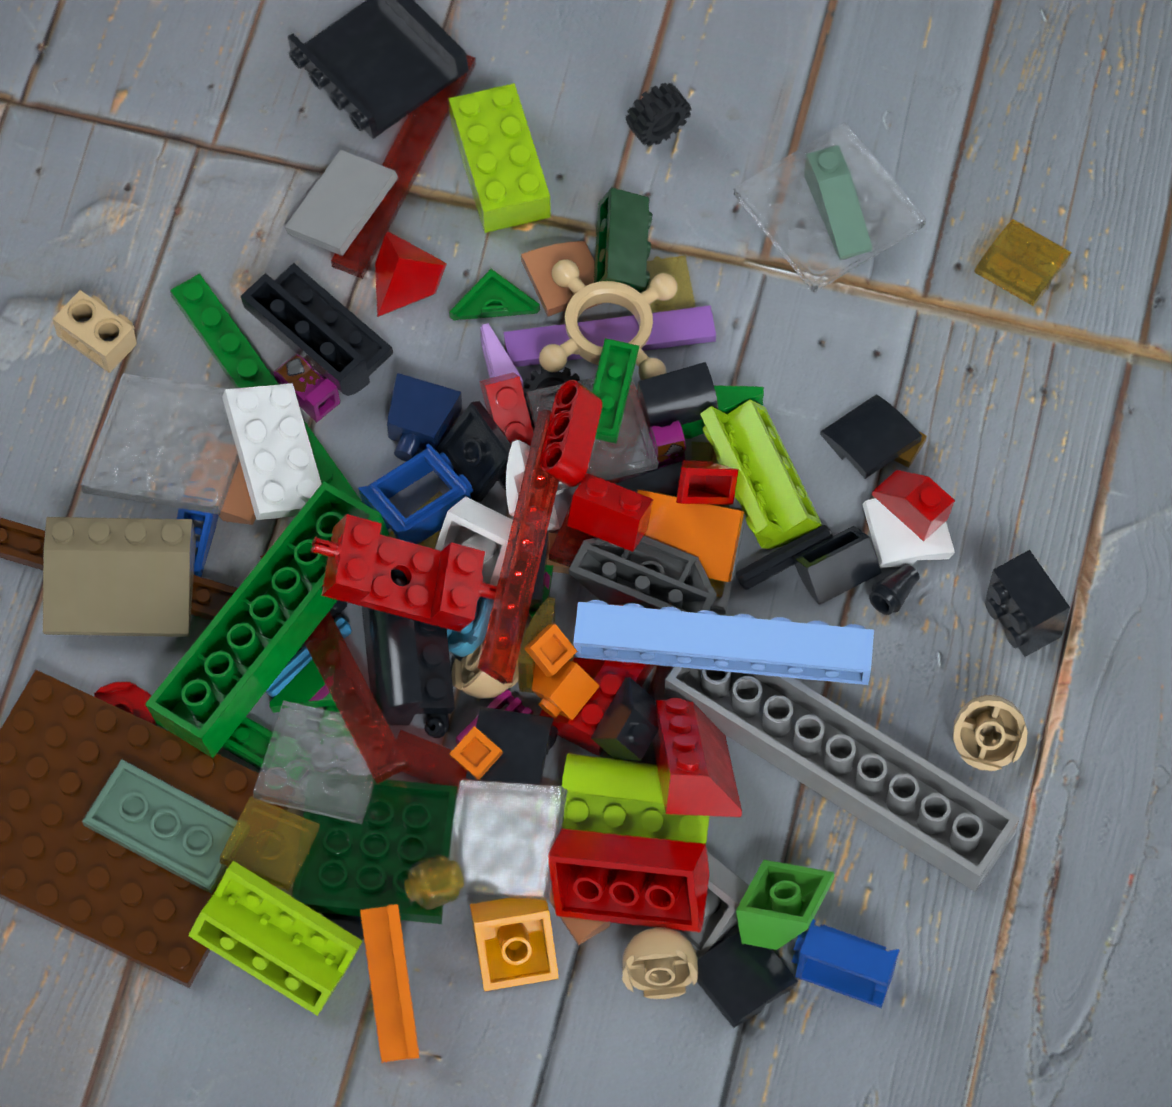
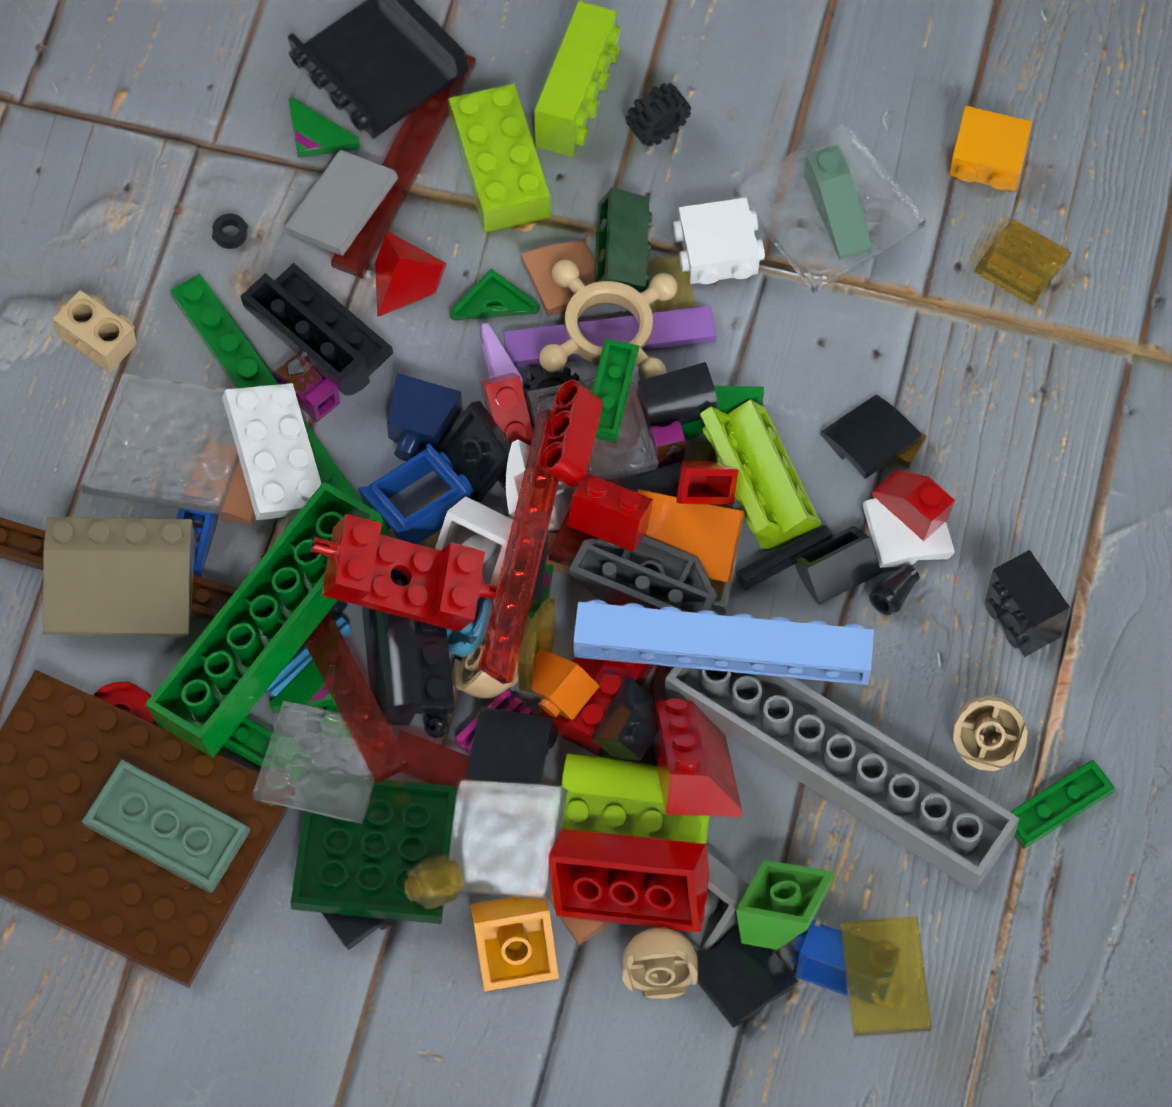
(227, 220): none -> black piece
(270, 842): clear yellow tile -> none
(275, 938): lime brick -> none
(318, 134): none -> green tile
(389, 983): orange fence -> none
(476, 753): orange plate -> none
(550, 649): orange plate -> none
(577, 79): none -> lime brick
(718, 241): none -> white brick
(885, 976): none -> clear yellow tile
(990, 148): none -> light orange slope
(1061, 803): none -> green tile

